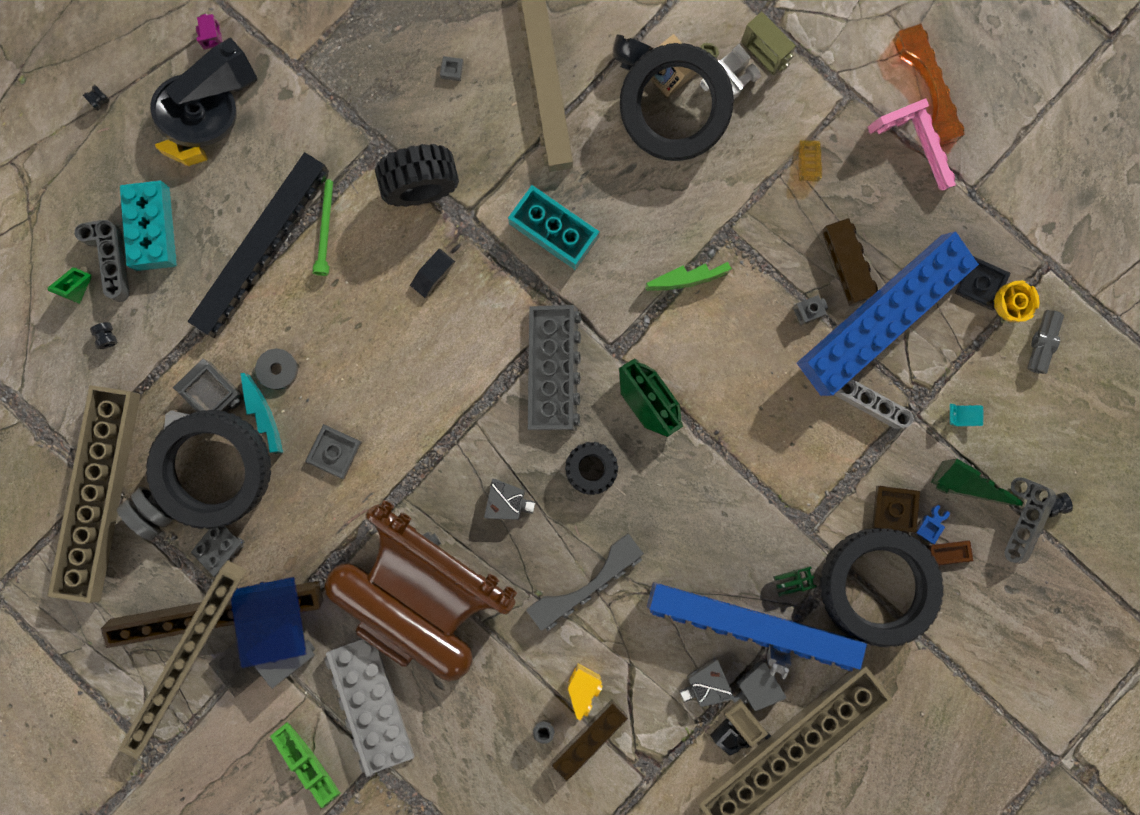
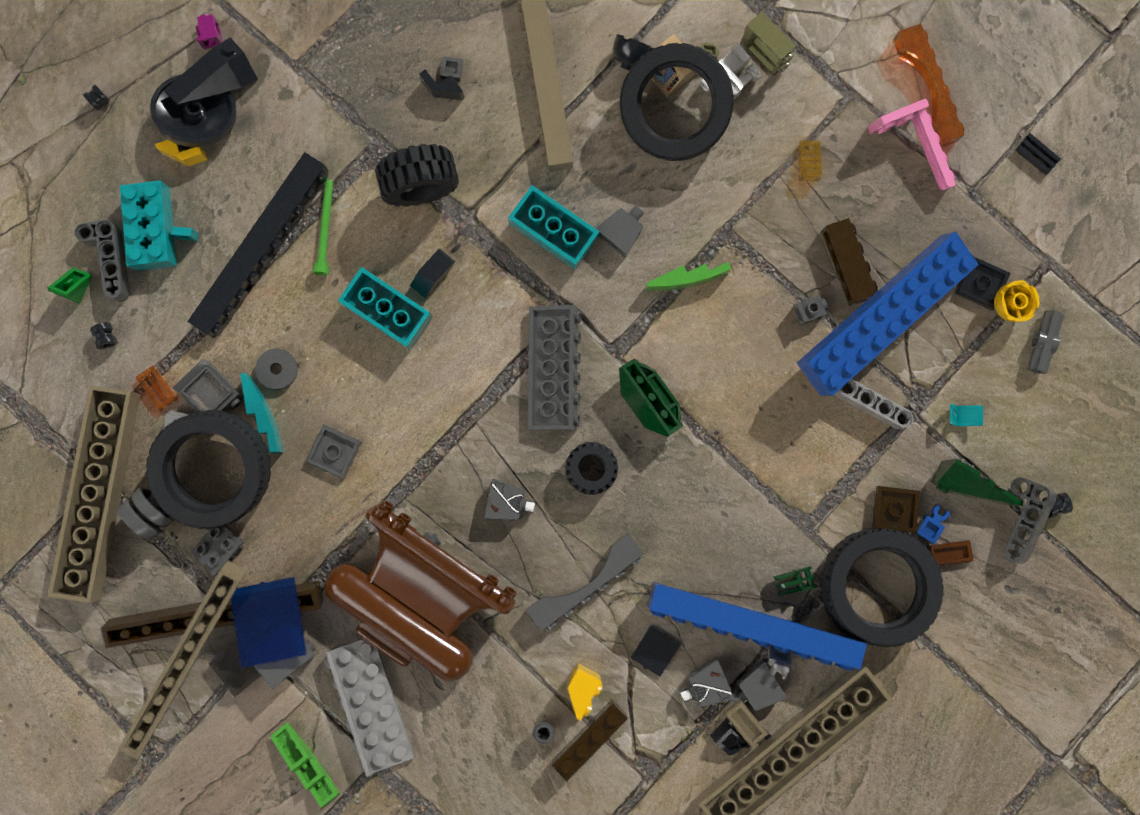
(167, 401): none -> clear orange tile
(183, 233): none -> teal tile
(383, 295): none -> teal brick
(446, 89): none -> black slope
(622, 230): none -> dark grey torso
(655, 651): none -> black piece
(1040, 151): none -> black tile

